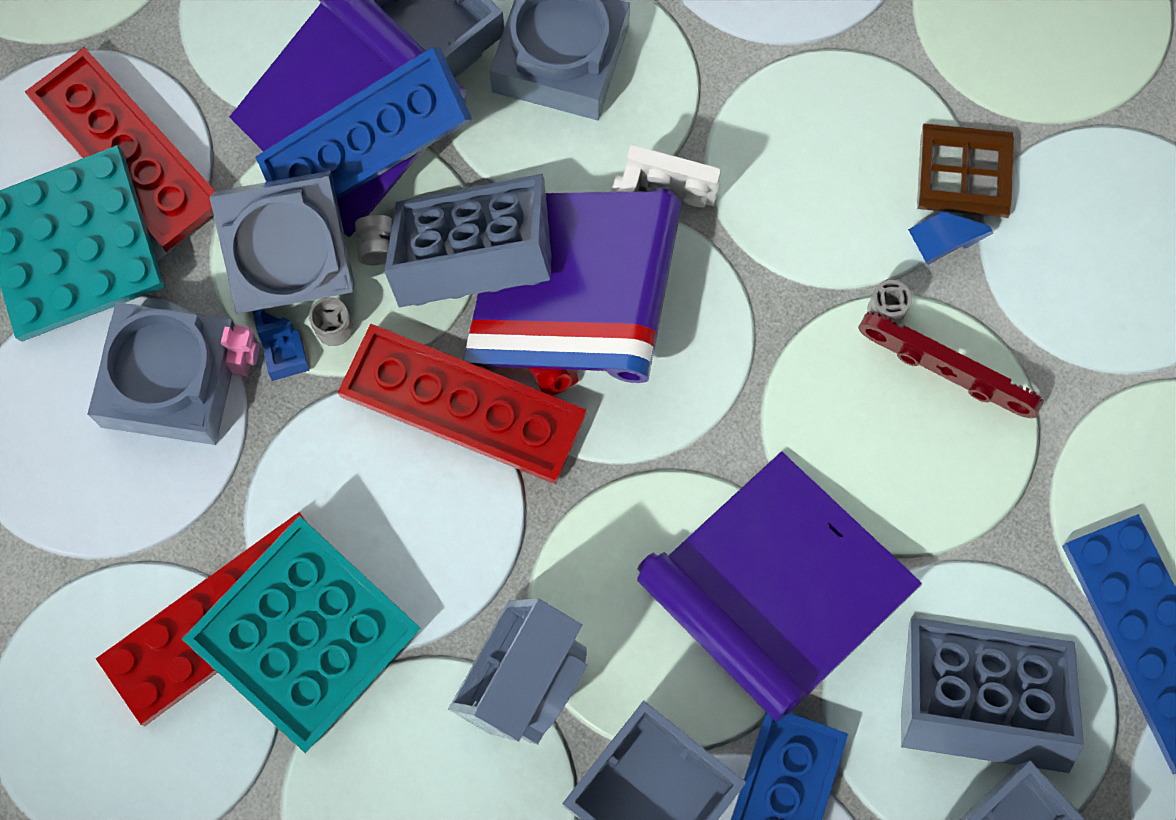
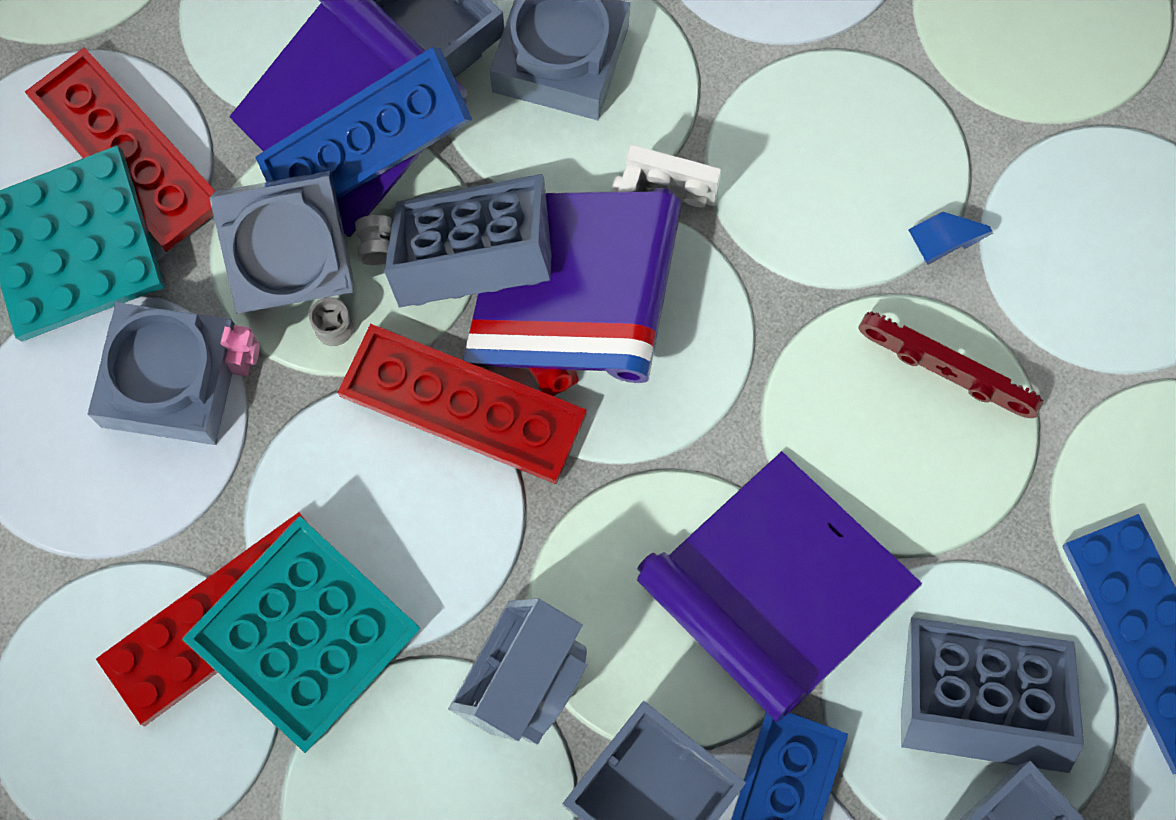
(280, 345): blue slope -> none
(898, 293): light grey wheel -> none
(965, 170): reddish brown piece -> none

